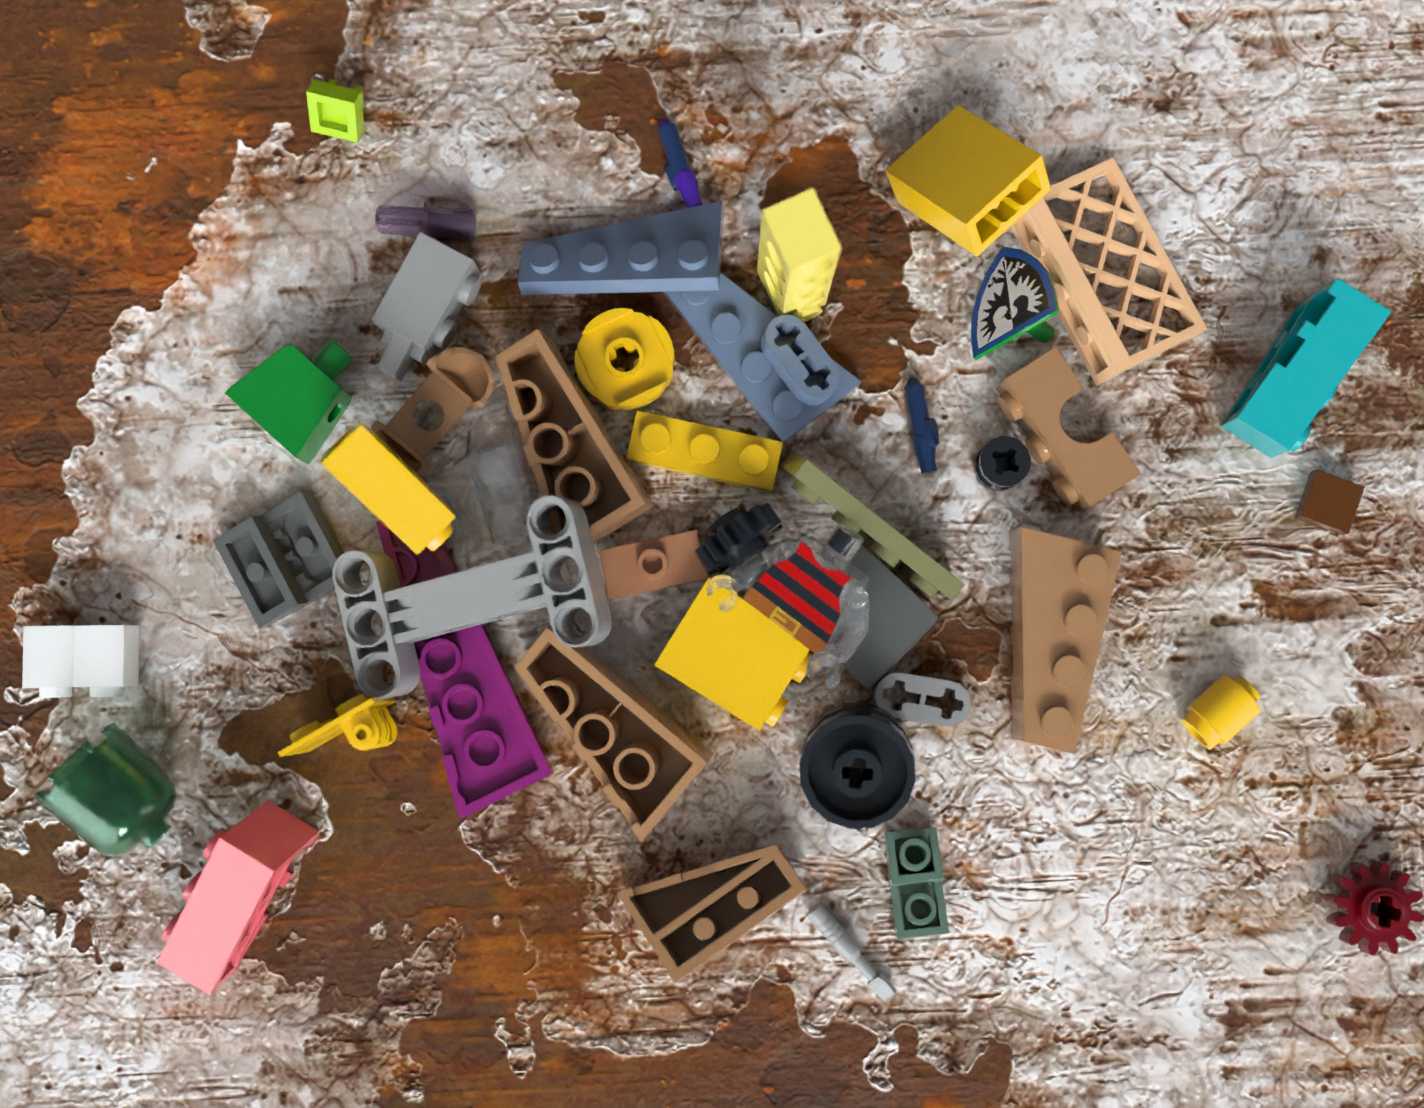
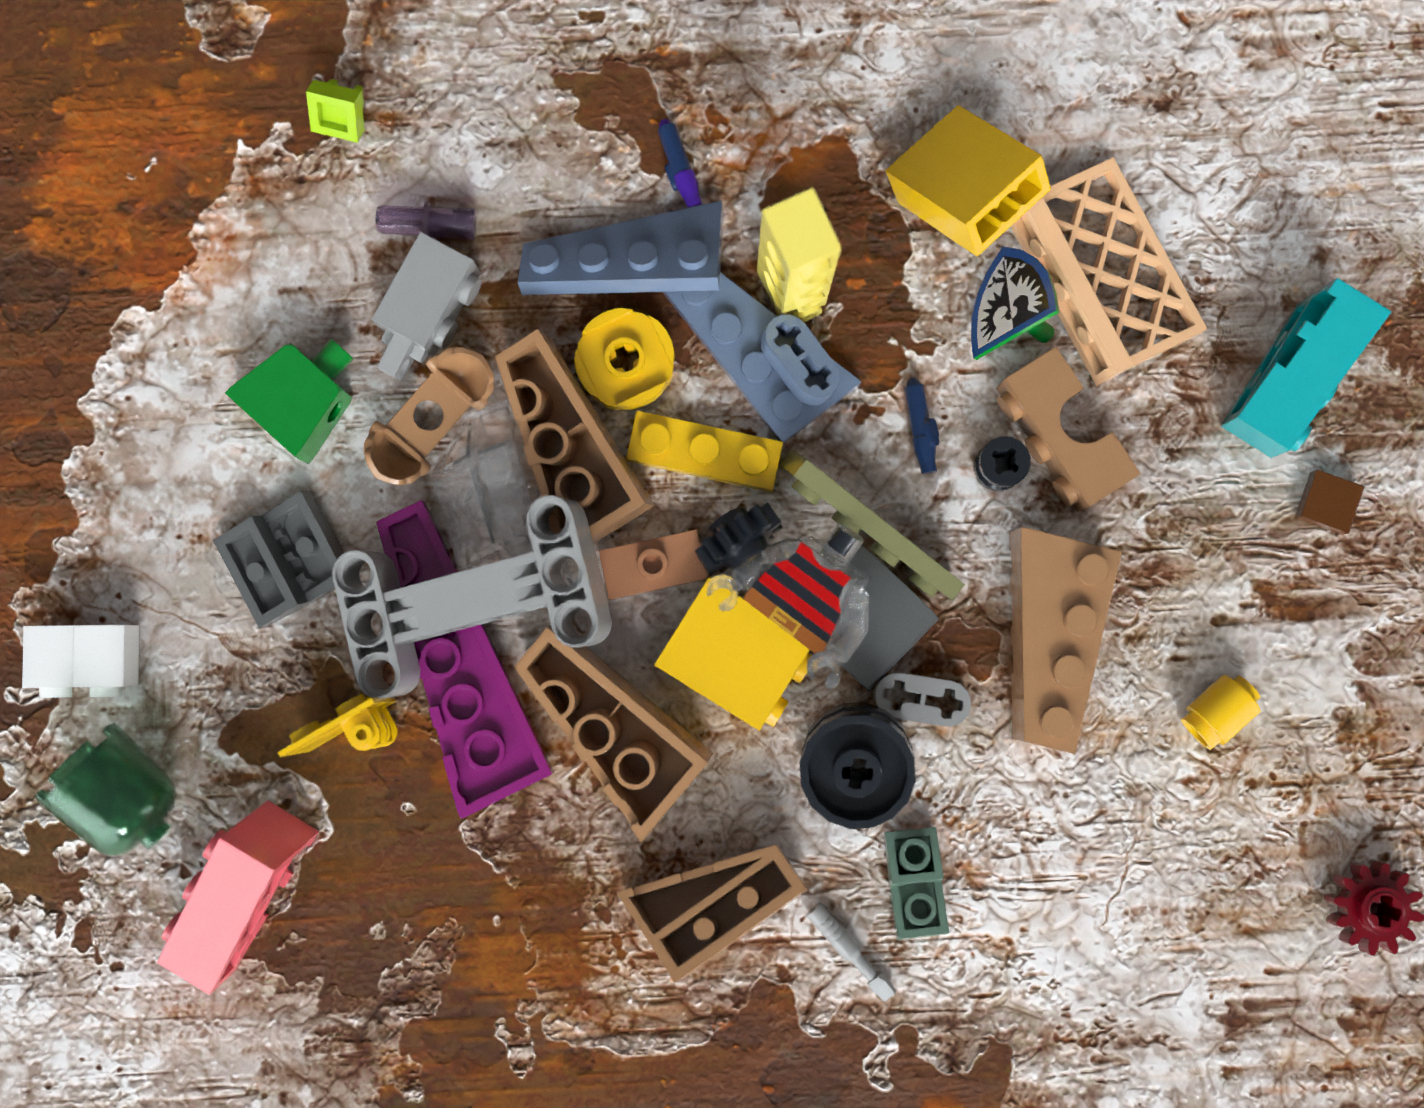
(389, 488): yellow brick -> none

